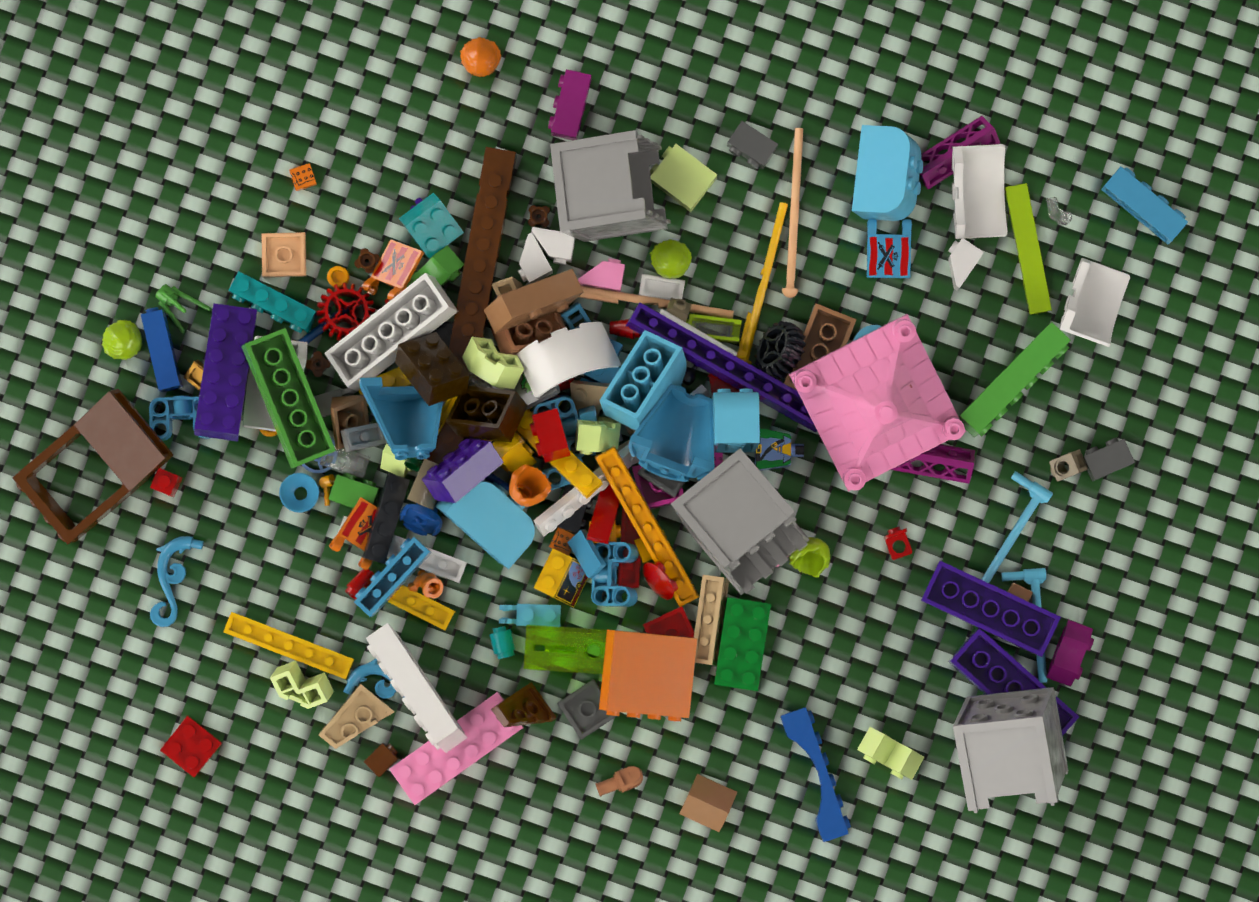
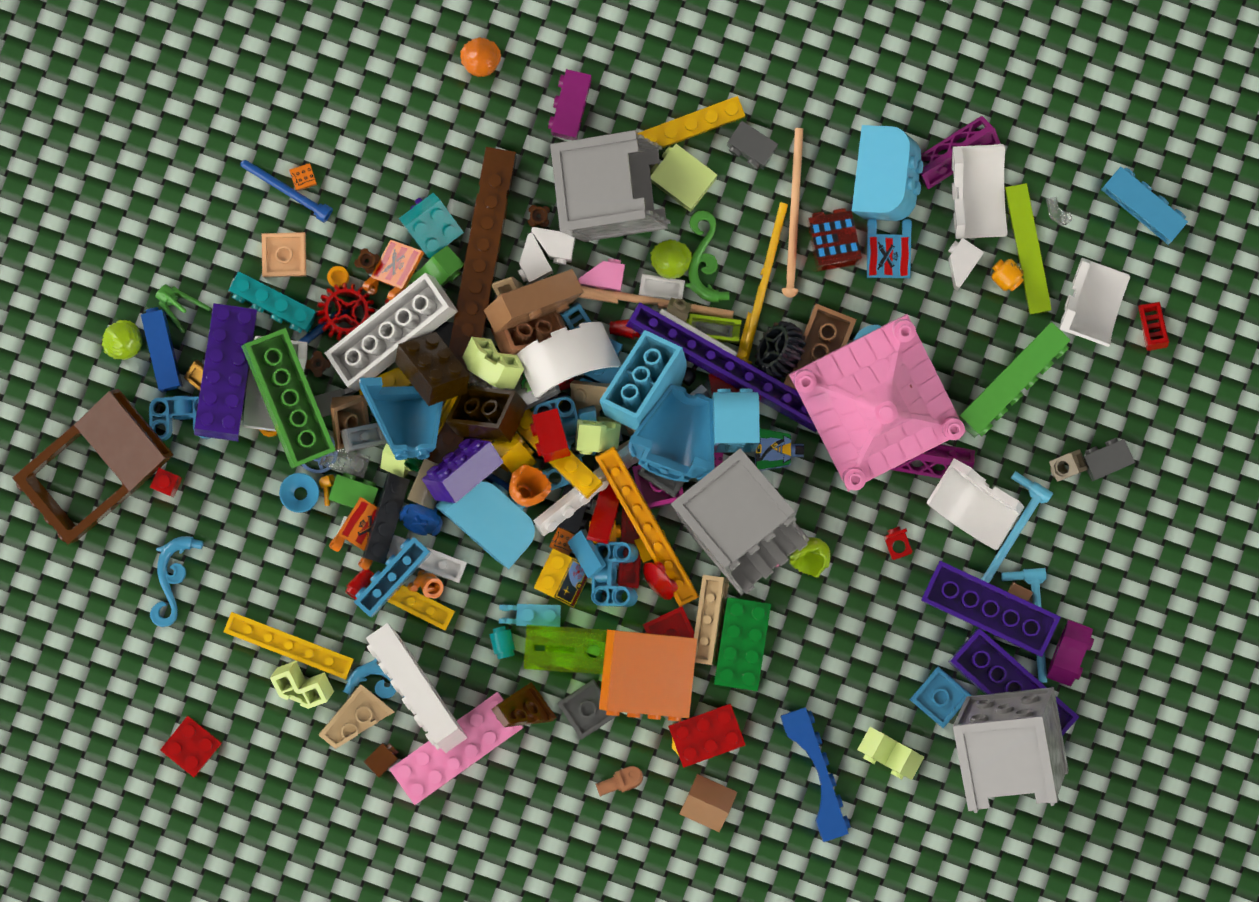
(321, 211): none -> blue piece
(695, 123): none -> yellow plate
(698, 257): none -> bright green plant
(706, 735): none -> red piece
(834, 240): none -> clear red slope
(940, 697): none -> dark azure tile
(973, 506): none -> white panel
(1007, 274): none -> light orange head
(1157, 343): none -> red slope

